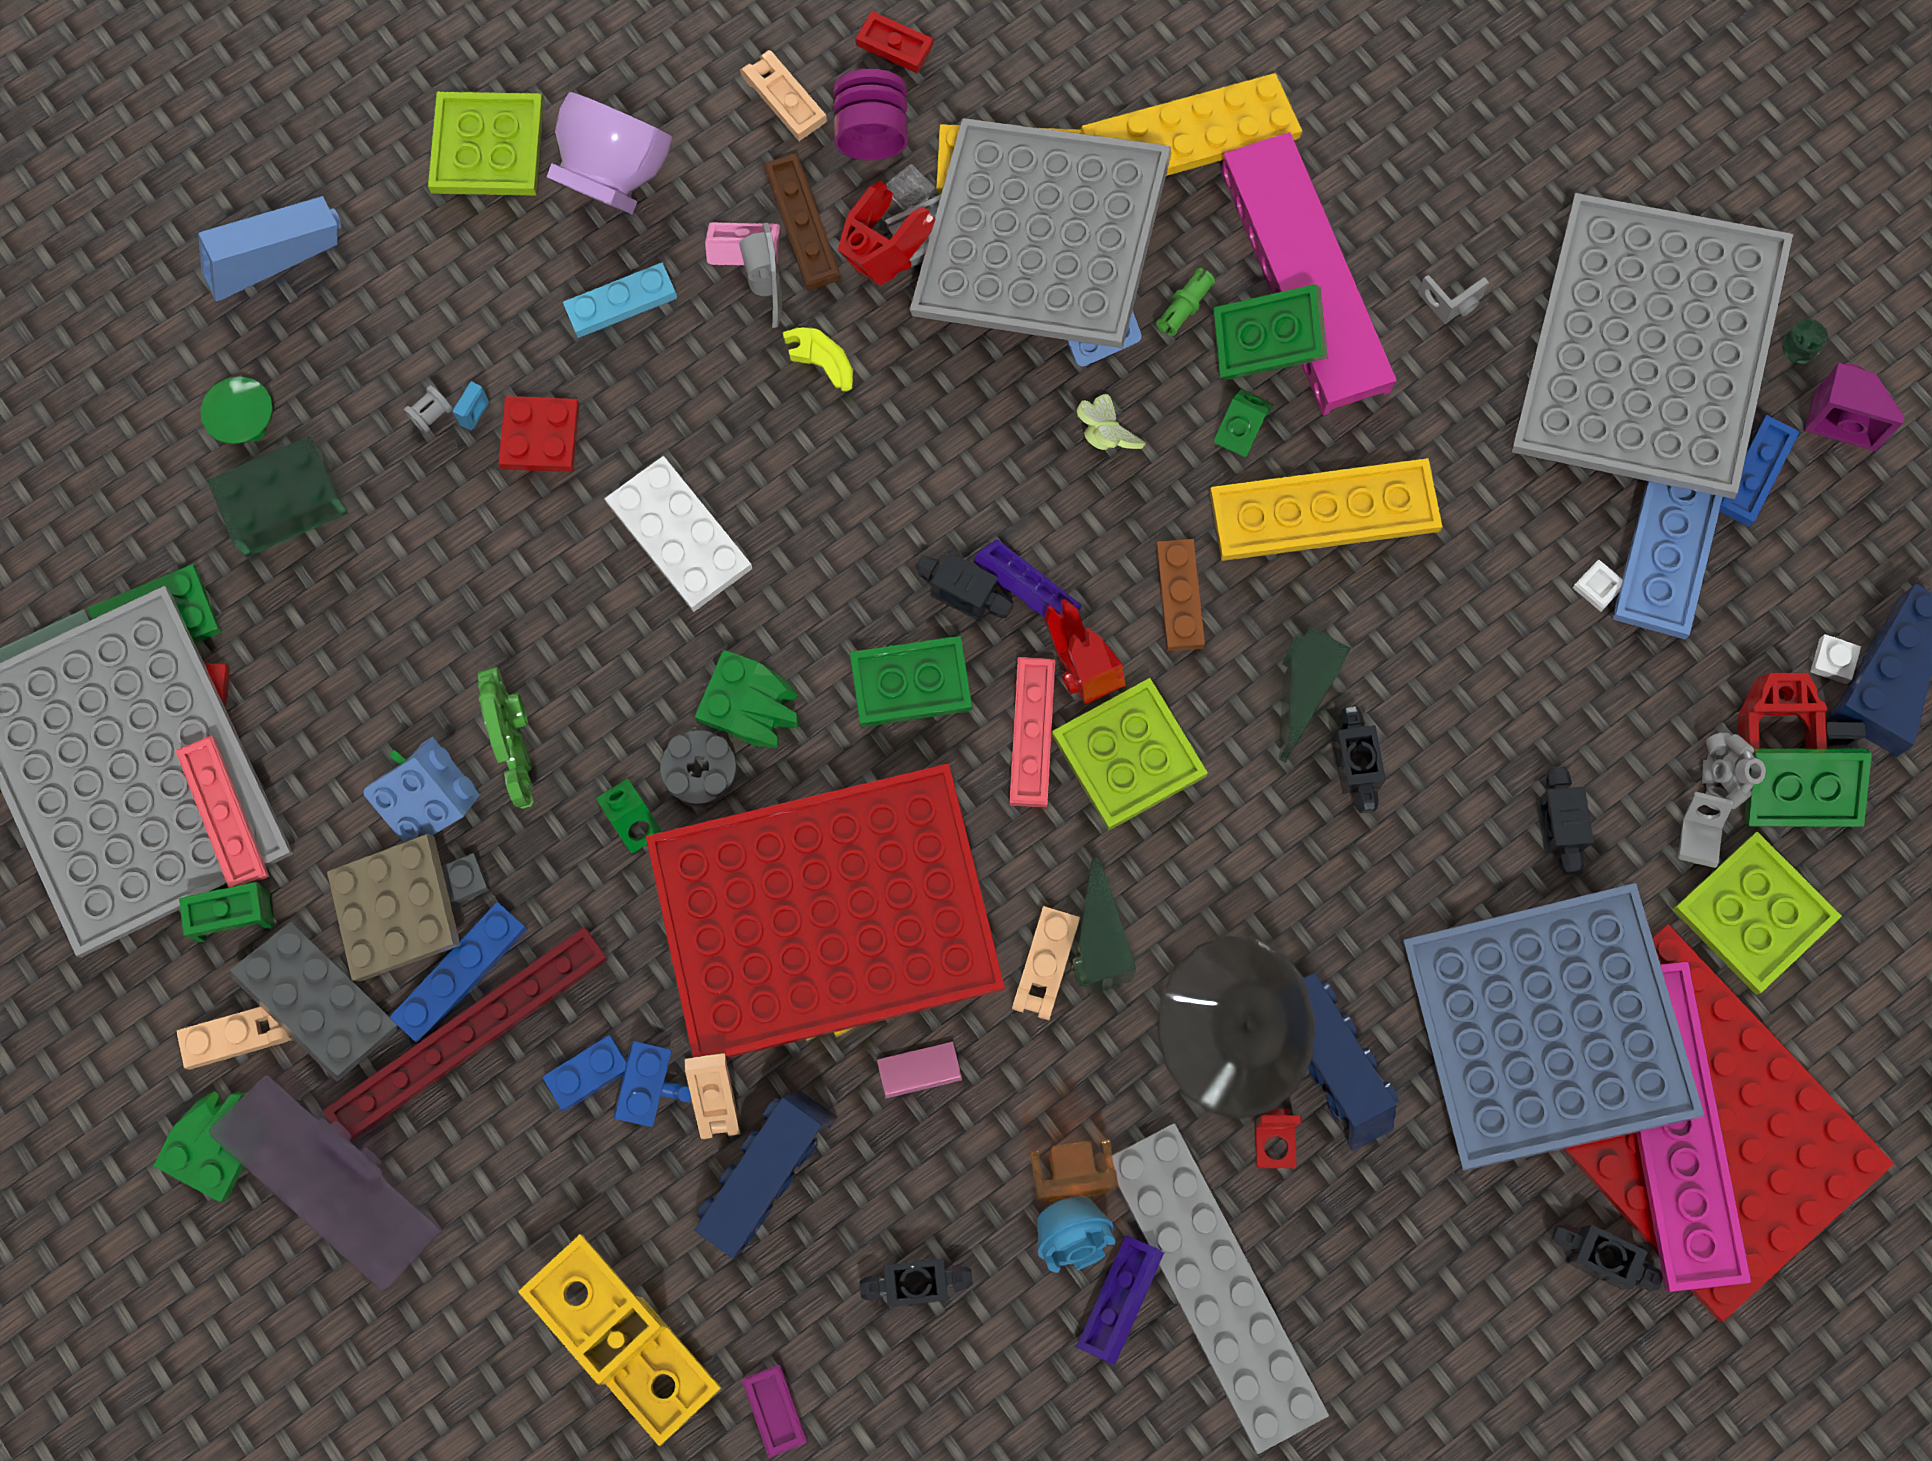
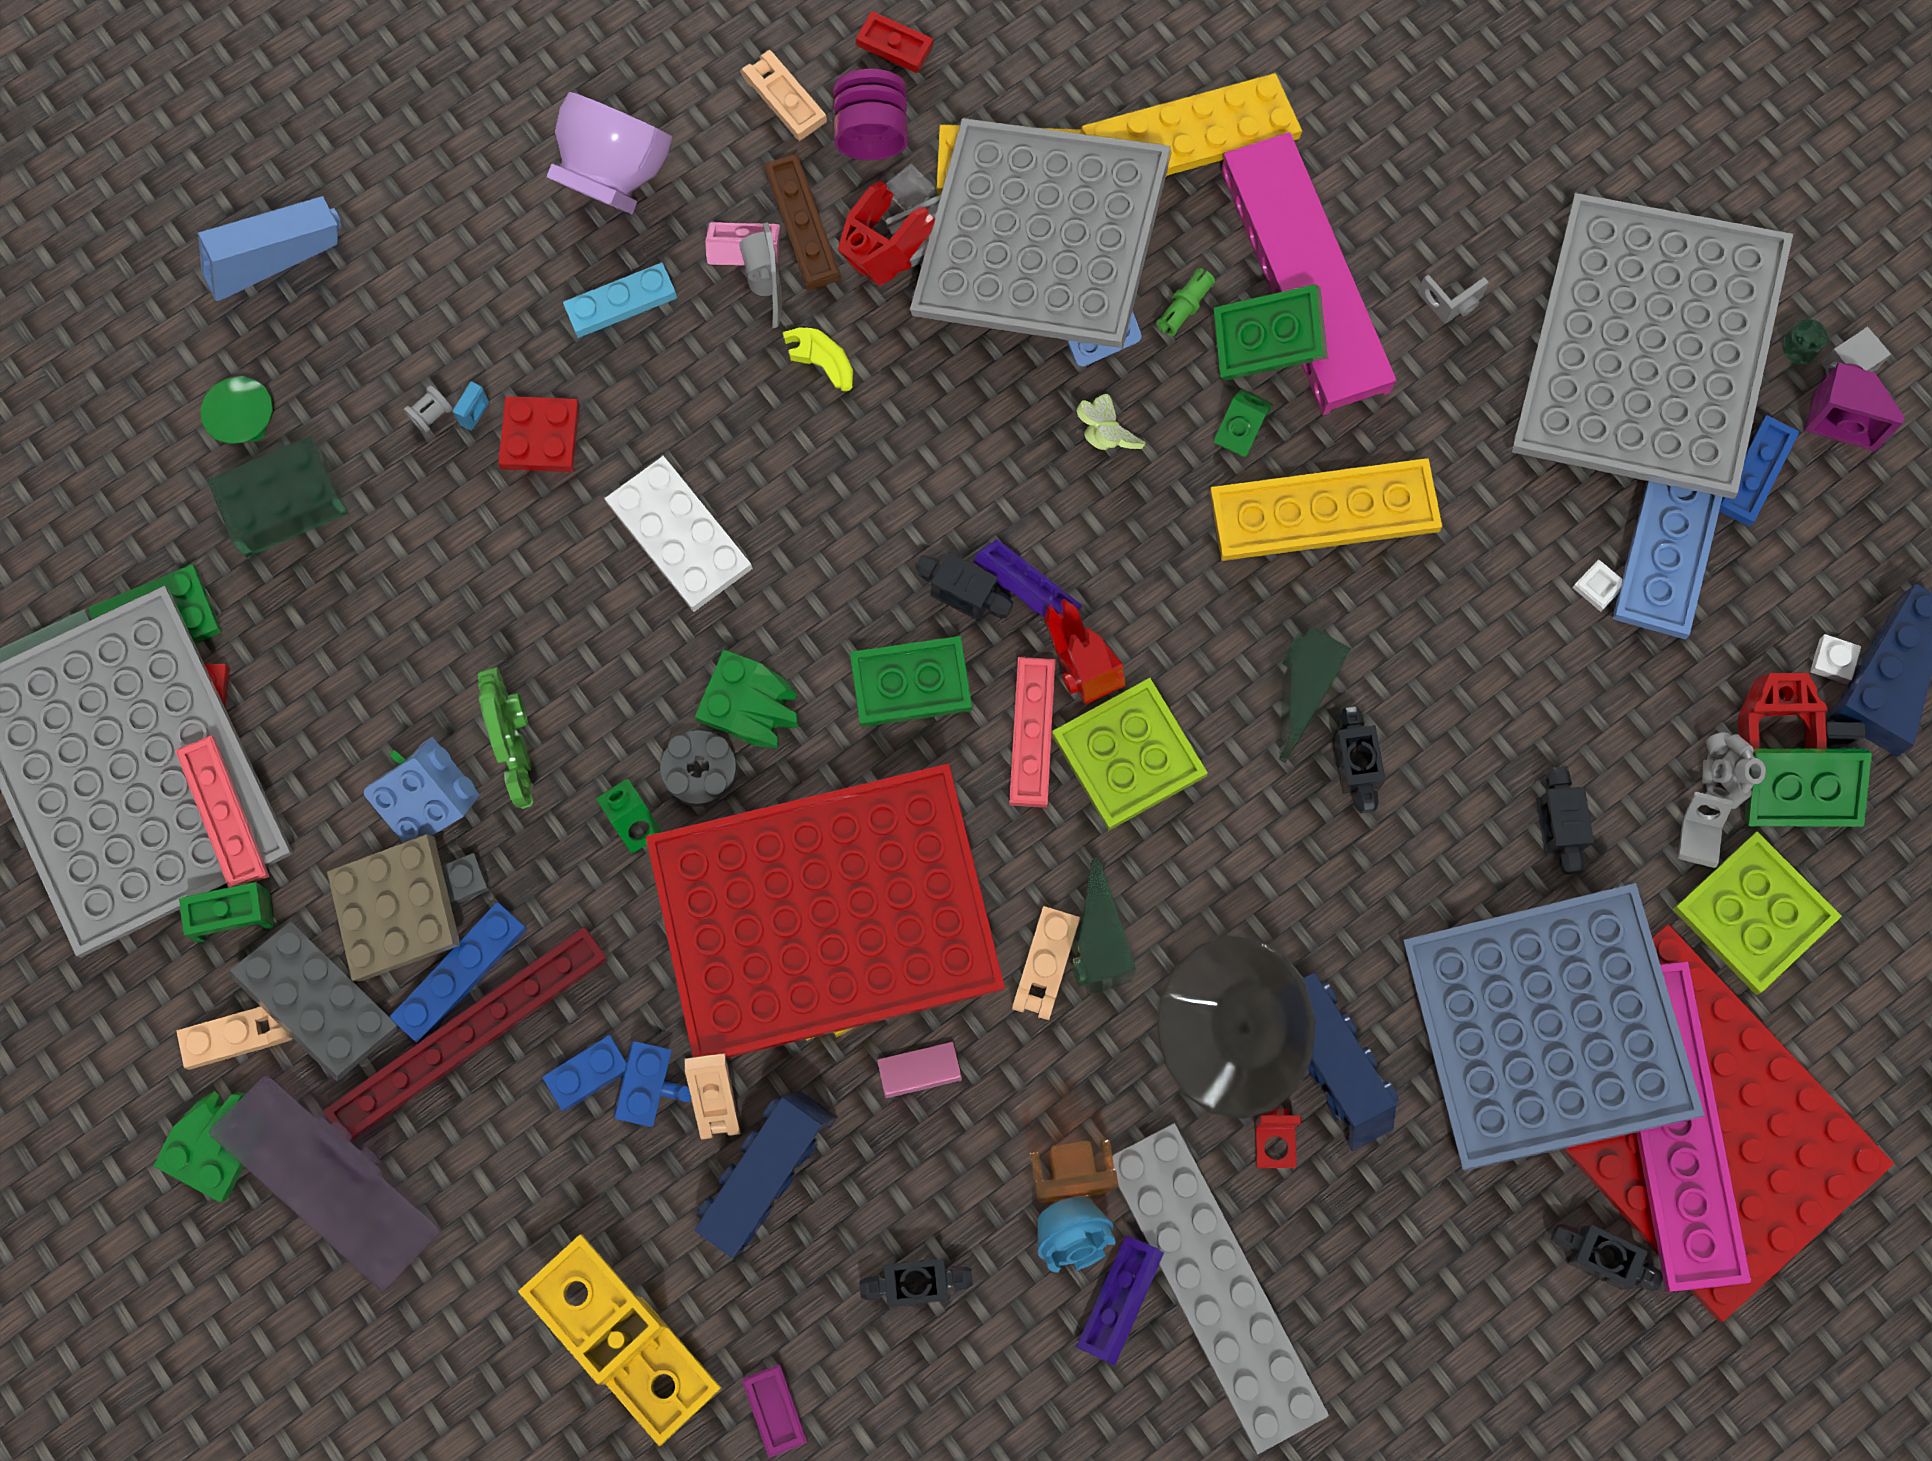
(486, 143): lime plate -> none
(1180, 595): dark orange plate -> none
(1861, 349): none -> light grey brick

